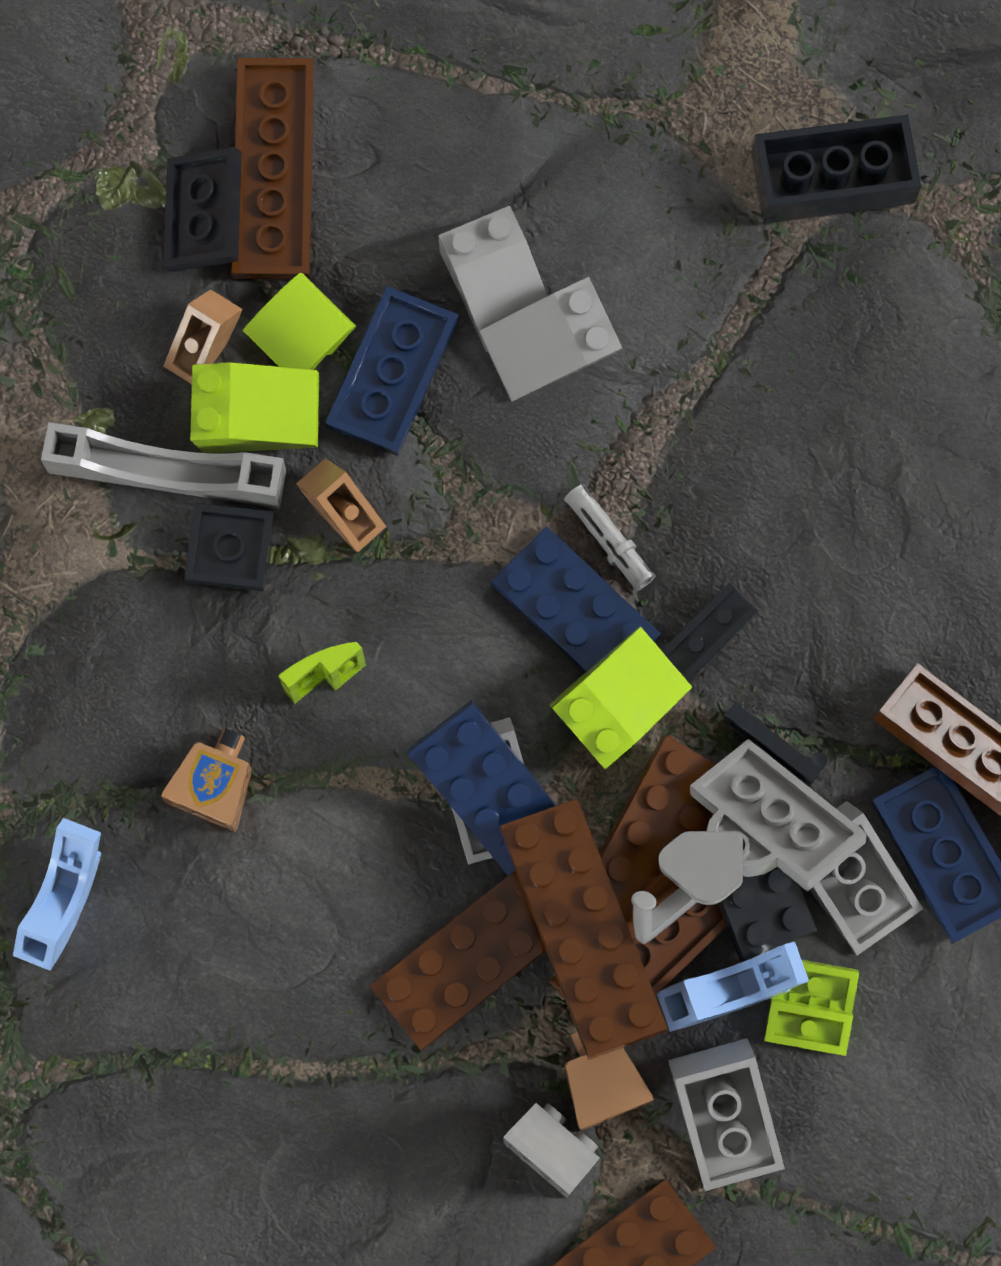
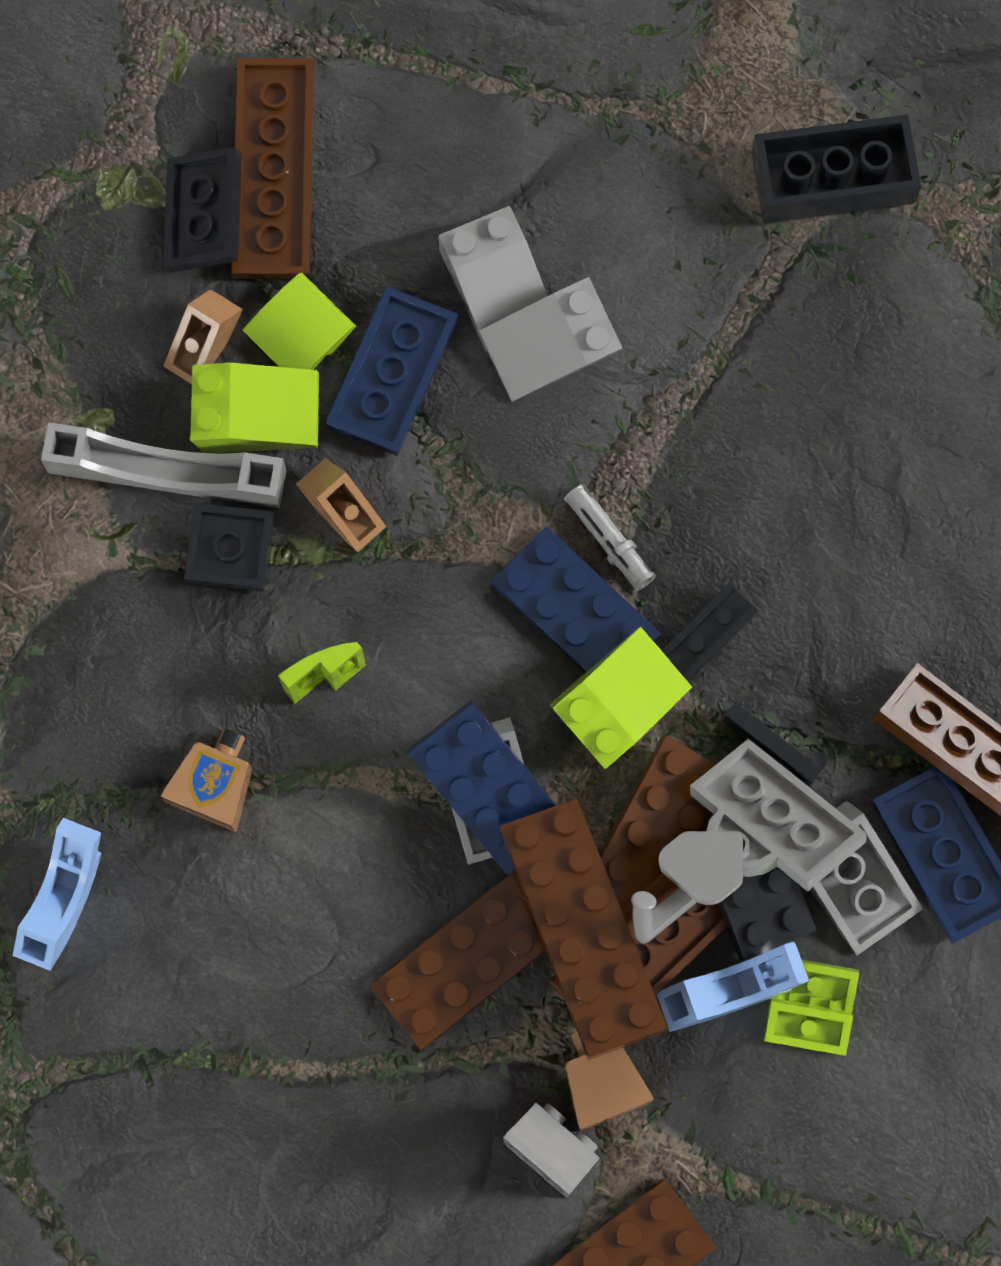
(726, 1114): light grey slope -> none

